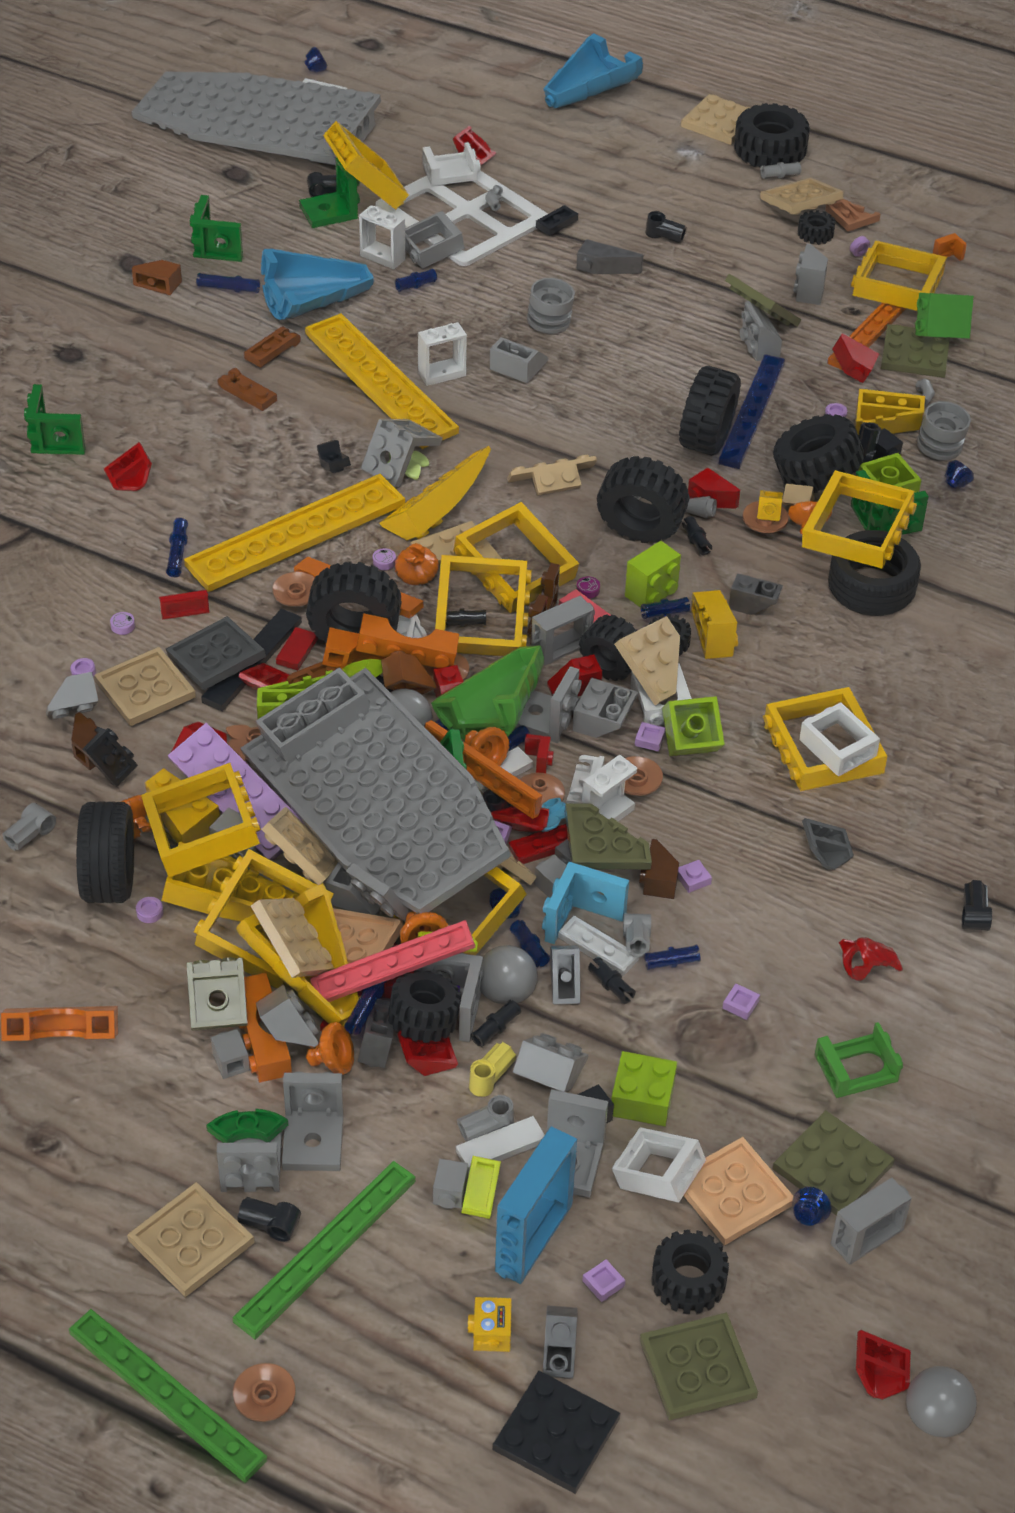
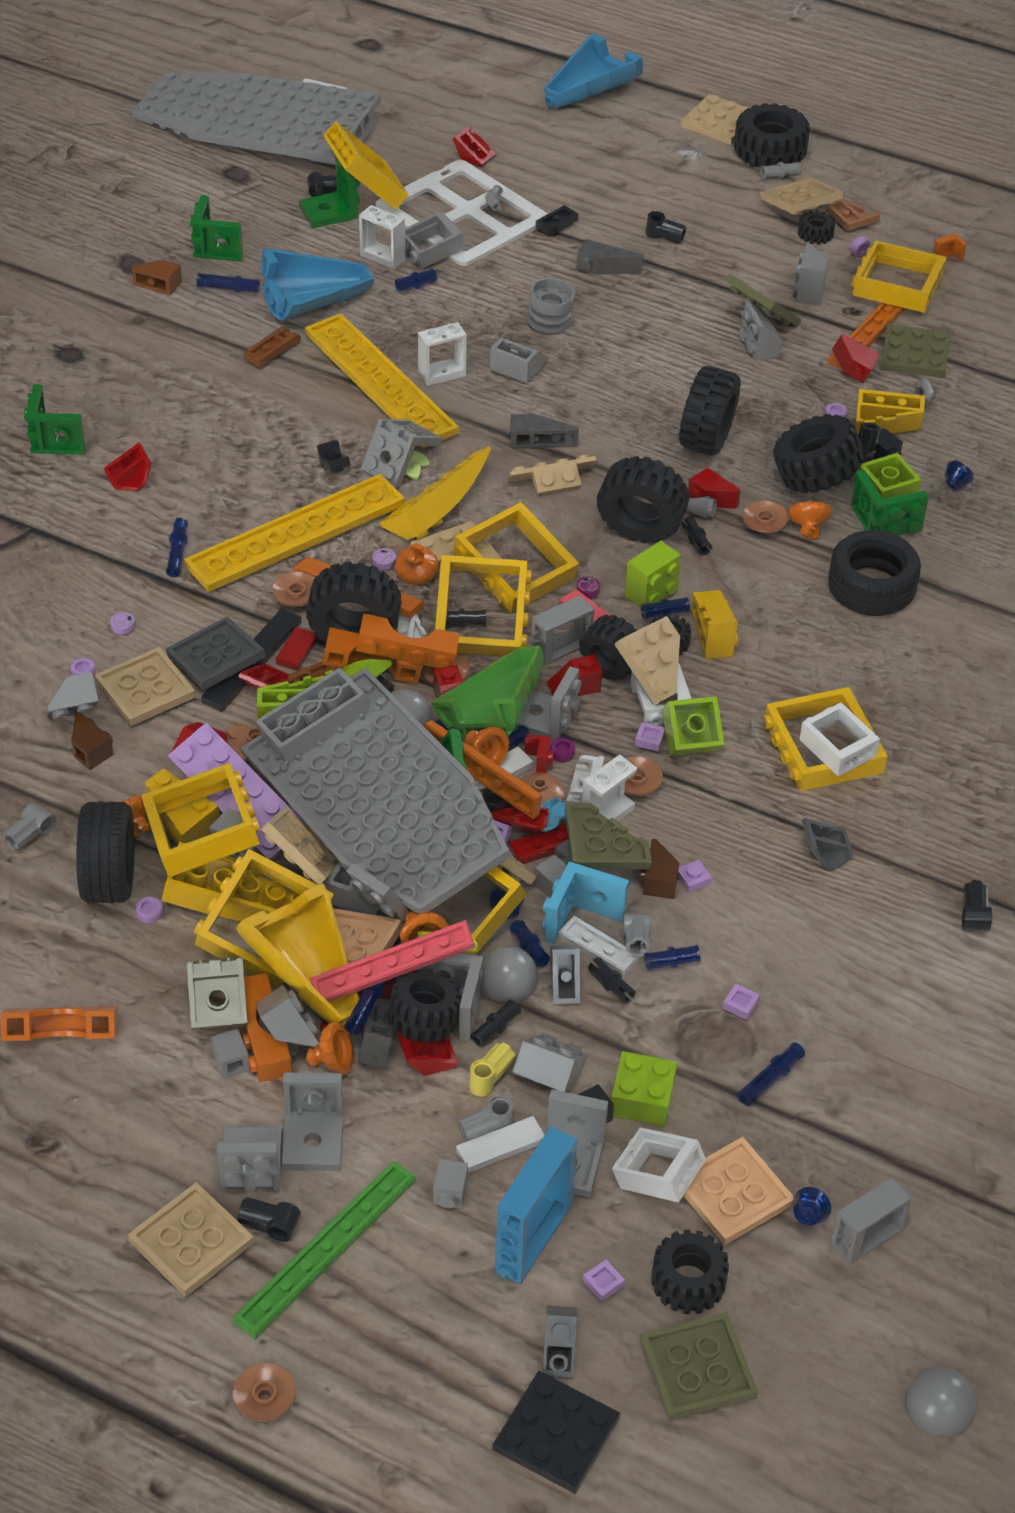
(109, 756): black bracket -> none
(168, 1395): bright green tile -> none
(184, 604): red tile -> none
(247, 389): dark orange plate -> none
(249, 1124): green tile -> none
(293, 937): tan plate -> none
(315, 60): clear blue cone -> none
(406, 672): dark orange slope -> none
(451, 167): white panel -> none
(481, 1187): neon yellow tile -> none
(491, 1324): yellow head -> none
(541, 432): none -> flat silver slope
(548, 596): reddish brown plate -> none
(563, 750): none -> magenta tile
(602, 708): light grey slope -> none
(751, 412): clear blue tile -> none
(753, 594): flat silver slope -> none
(770, 505): yellow bracket -> none
(779, 1066): none -> clear blue pin
(797, 493): tan panel -> none
(834, 1161): olive plate -> none
(865, 490): yellow window -> none
(872, 954): red hair -> none
(878, 1043): bright green panel -> none
(882, 1365): red slope -> none
(943, 430): light grey wheel -> none
(944, 315): bright green panel -> none

